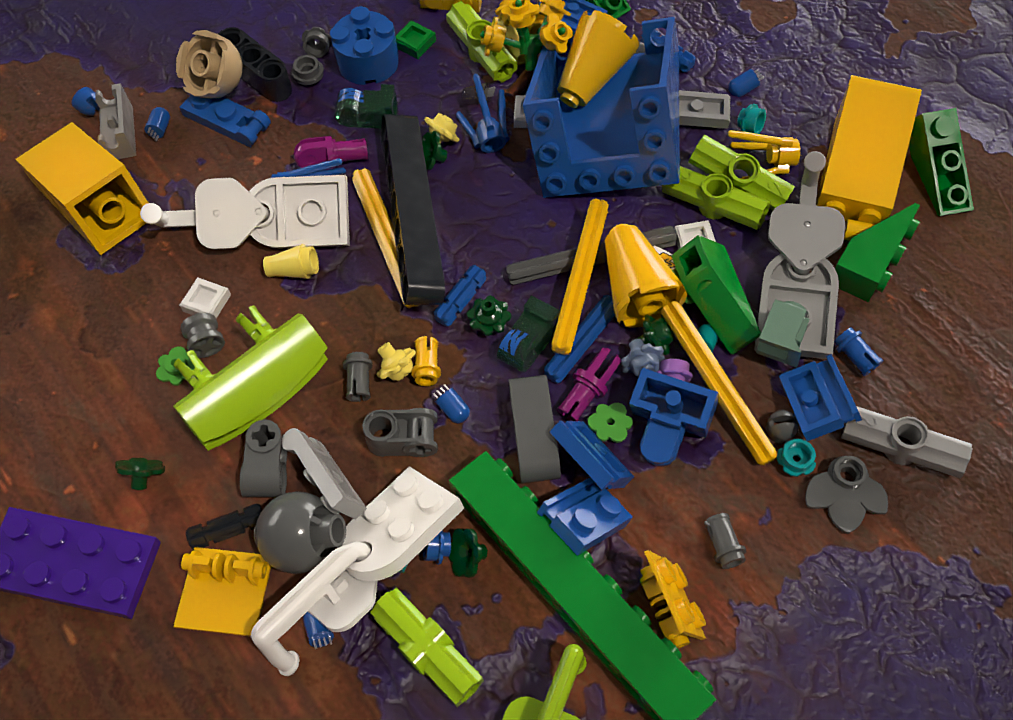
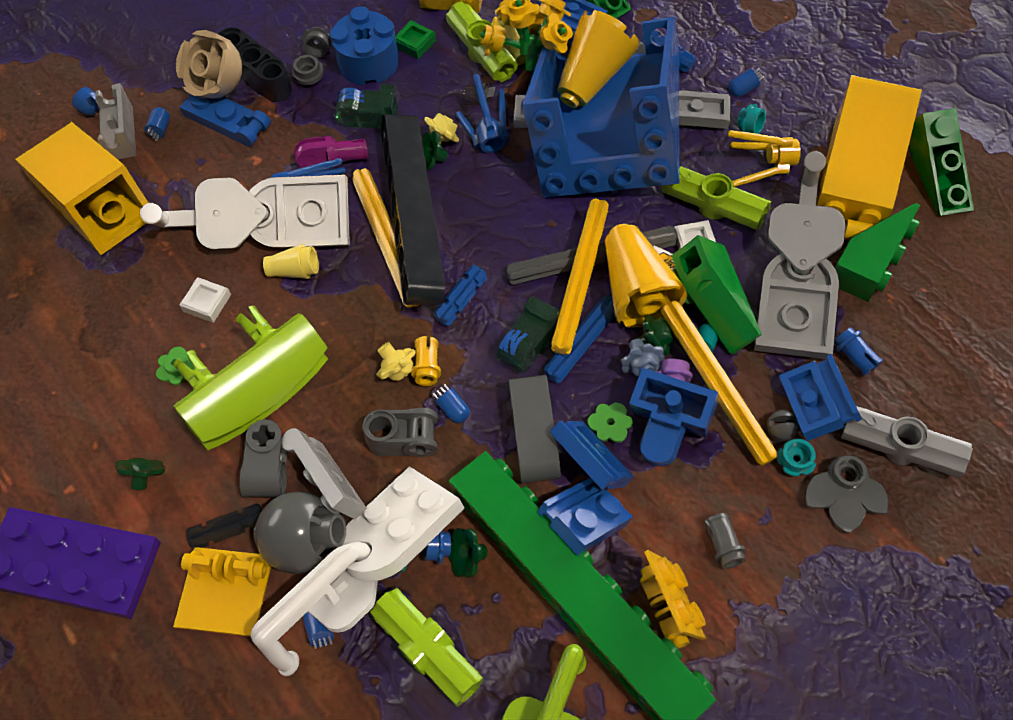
(202, 334): dark grey wheel -> none
(357, 369): dark grey pin -> none
(489, 315): dark green plant -> none
(588, 385): magenta arm -> none
(716, 158): lime piece -> none
(783, 332): sand green window -> none

